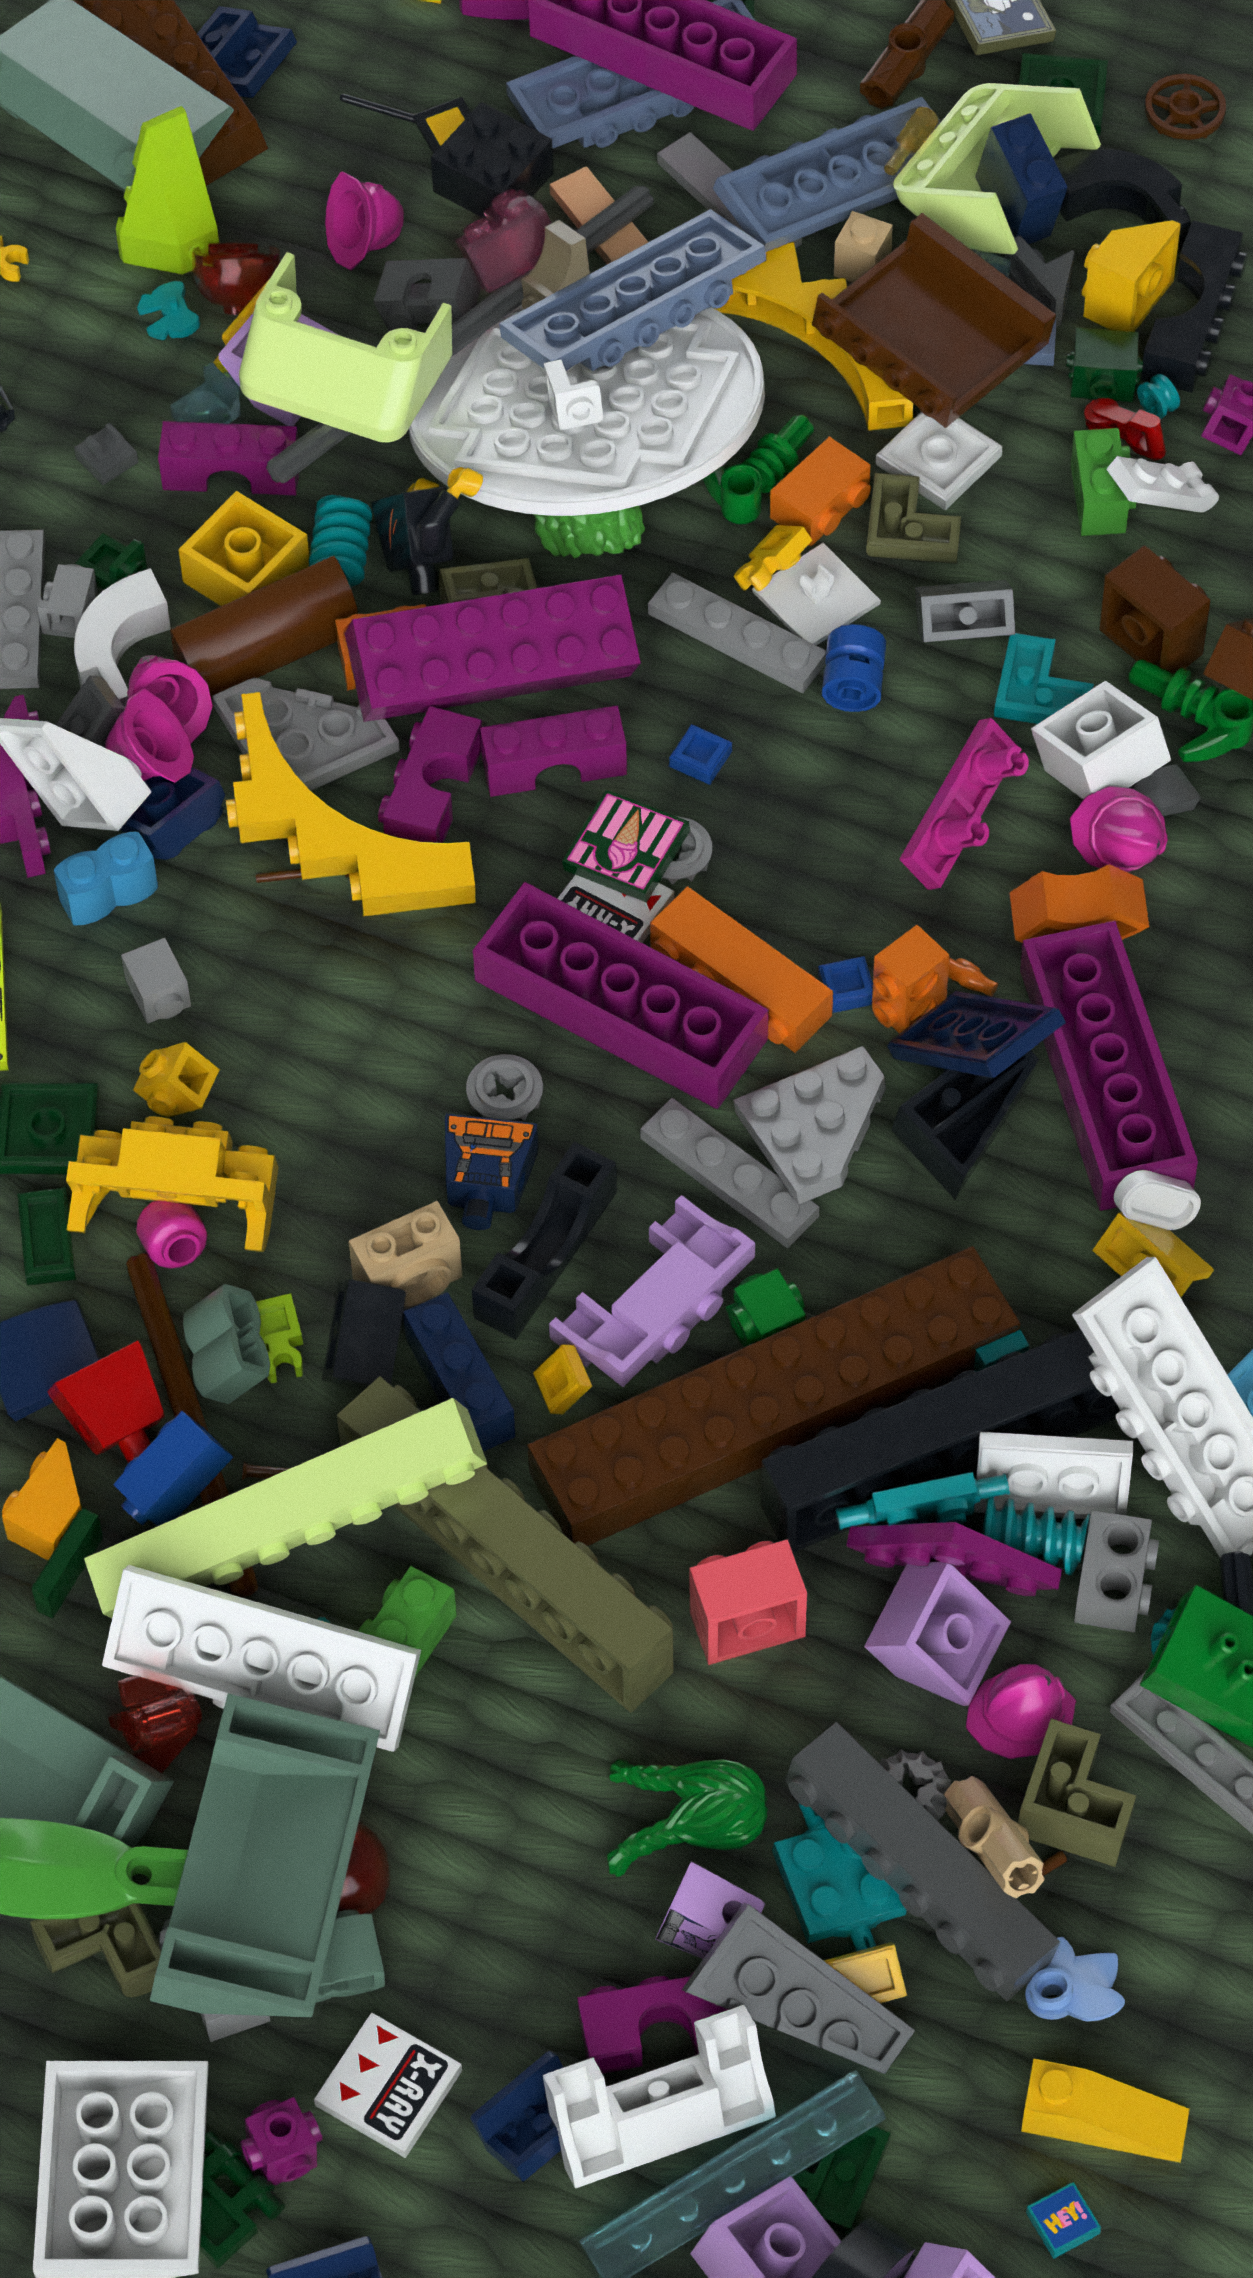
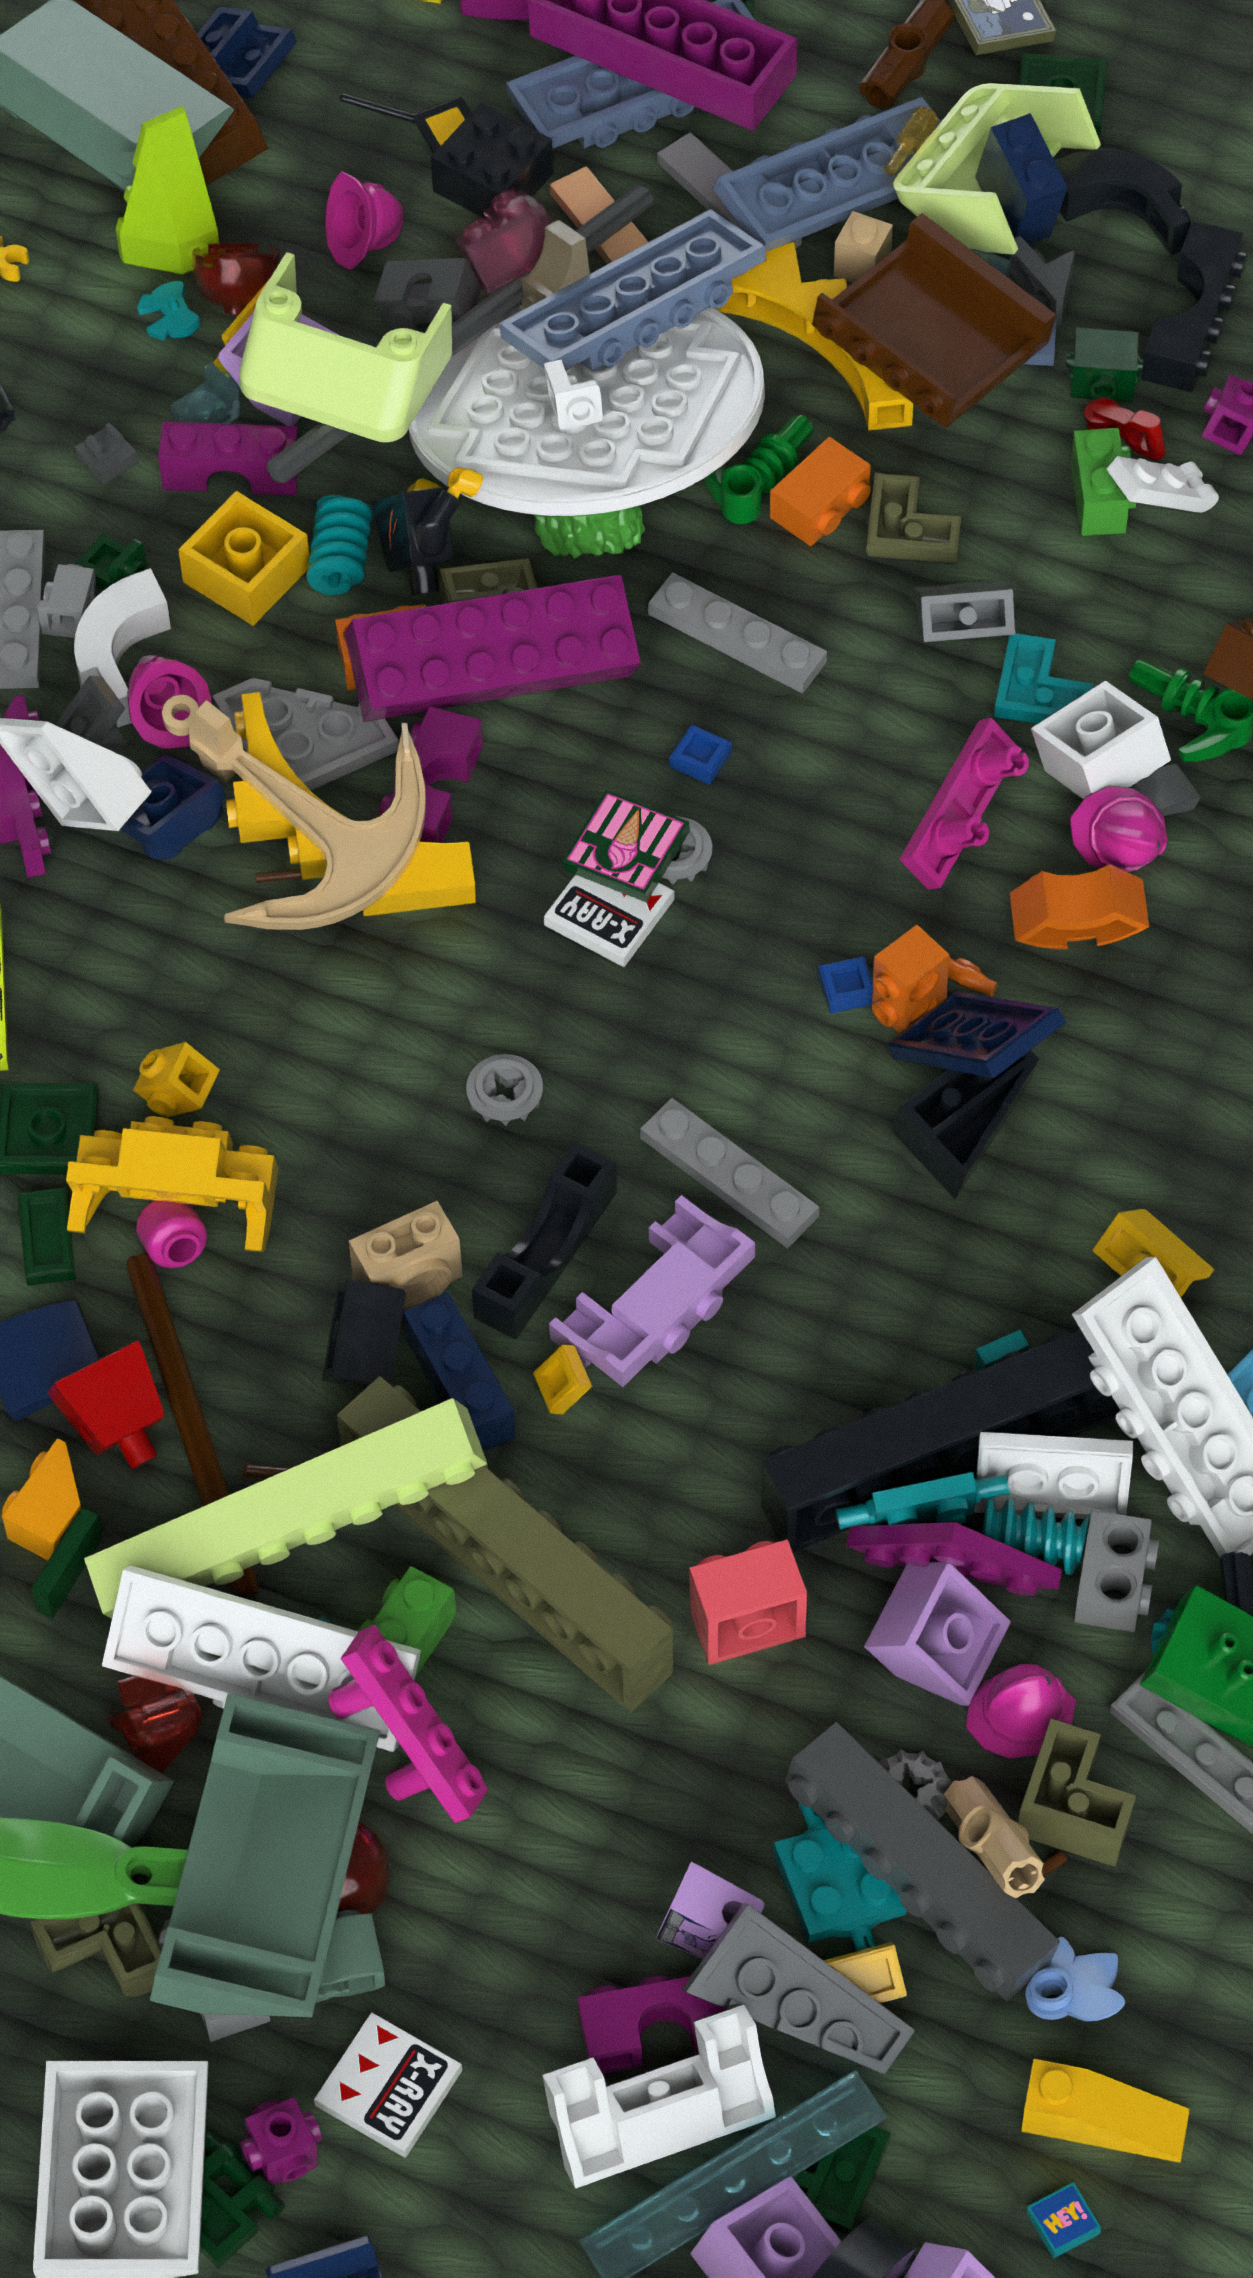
(100, 880): dark azure brick -> none
(151, 738): dark pink piece -> none
(156, 980): light grey brick -> none
(171, 1471): blue brick -> none
(226, 1344): sand green brick -> none
(266, 627): reddish brown brick -> none
(280, 1333): lime plate -> none
(360, 855): none -> tan piece
(403, 1706): none -> dark pink plate
(487, 1165): torso -> none
(518, 2122): dark blue bracket -> none
(522, 749): magenta arch -> none
(621, 995): magenta brick -> none
(718, 1809): green hair -> none
(733, 956): orange brick -> none
(764, 1307): green brick -> none
(768, 1396): reddish brown brick -> none
(775, 552): yellow plate -> none
(814, 1121): light grey plate -> none
(817, 595): white piece -> none
(854, 668): blue wheel -> none
(942, 457): white tile -> none
(1107, 1059): magenta brick -> none
(1129, 274): yellow slope -> none
(1154, 612): reddish brown brick -> none
(1157, 1200): white tile -> none
(1158, 396): teal bush -> none
(1185, 107): reddish brown wheel -> none

